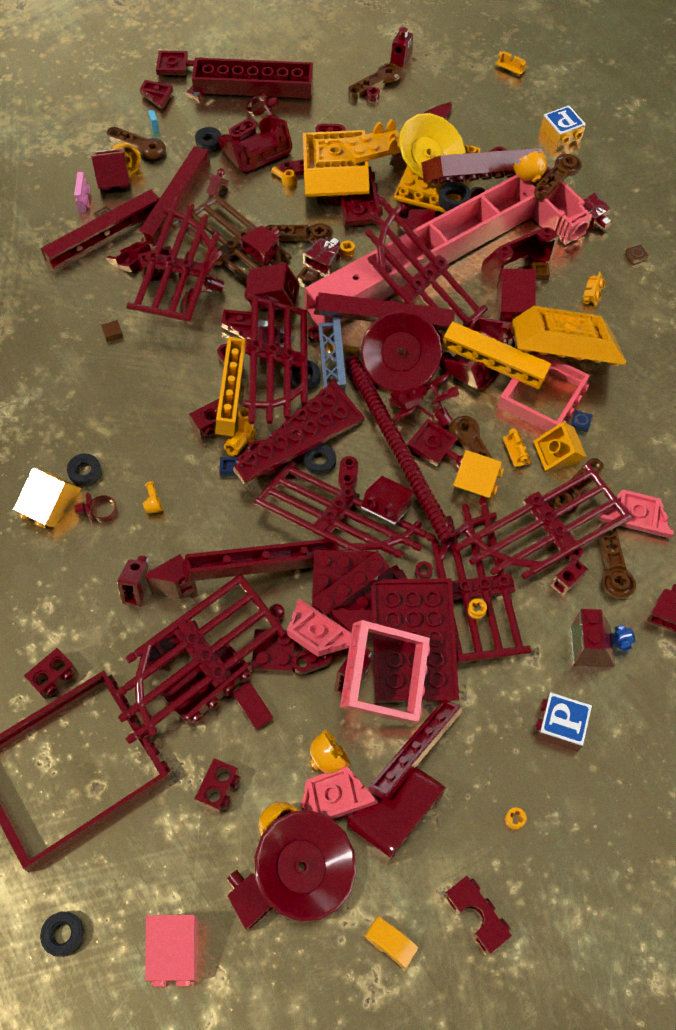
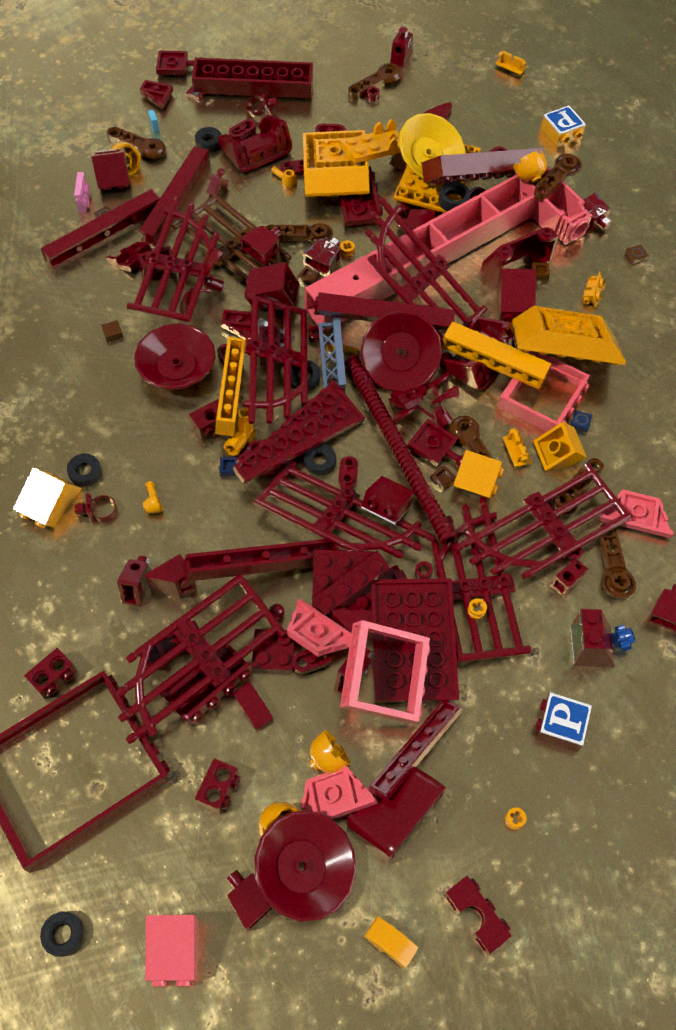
(174, 356): none -> dark red dish
(443, 477): none -> reddish brown tile

